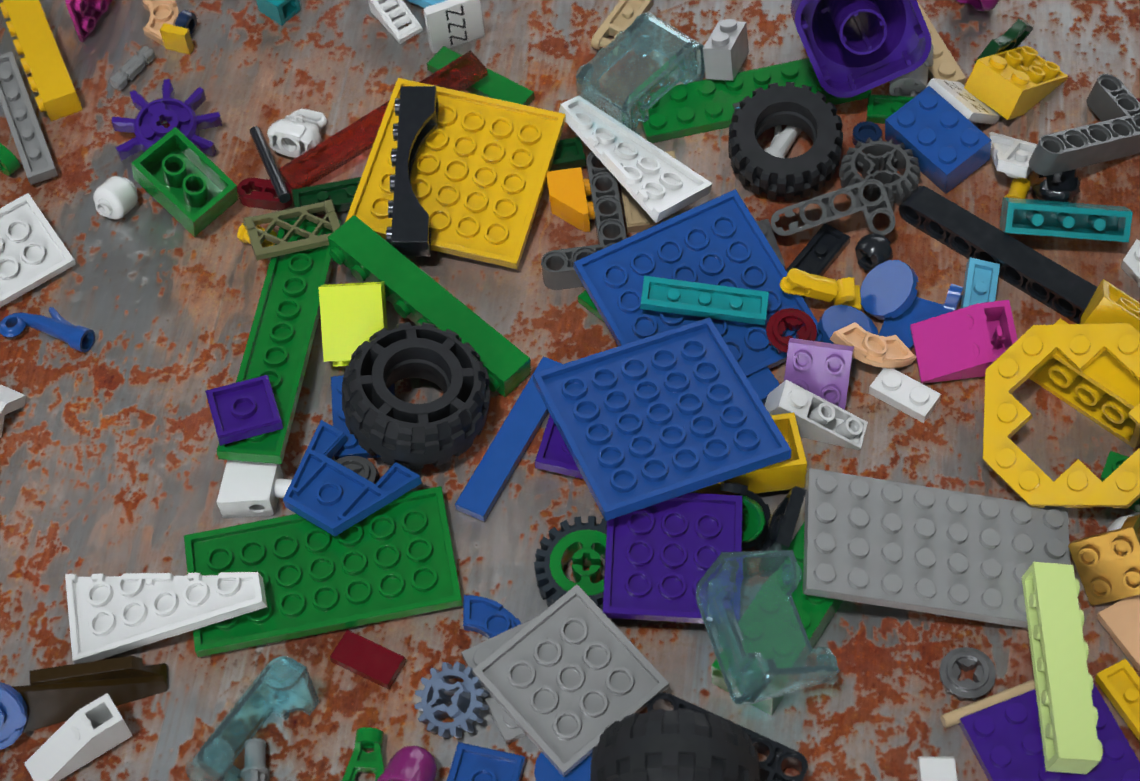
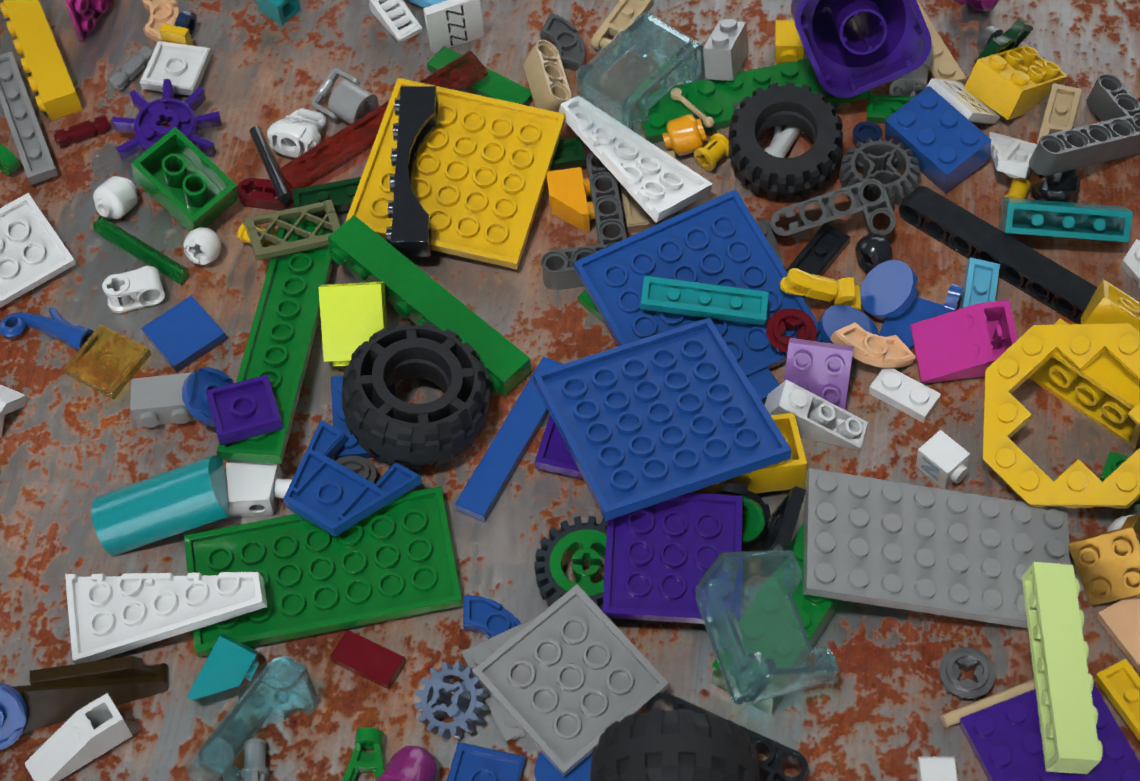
(81, 131): none -> dark red axle
(107, 361): none -> clear yellow plate
(137, 289): none -> white piece
(141, 250): none -> green axle
(159, 400): none -> light grey brick
(161, 506): none -> teal brick
(176, 62): none -> white plate
(184, 333): none -> blue tile
(194, 392): none -> blue tile
(202, 246): none -> white piece
(224, 668): none -> teal slope
(347, 98): none -> light grey piece
(546, 76): none -> tan beam
(566, 40): none -> dark grey tile
(676, 94): none -> tan hinge
(684, 135): none -> light orange head
(712, 152): none -> yellow bush
(787, 42): none -> yellow brick
(943, 460): none -> white brick
(989, 33): none -> flat silver tile
(1060, 109): none -> tan plate

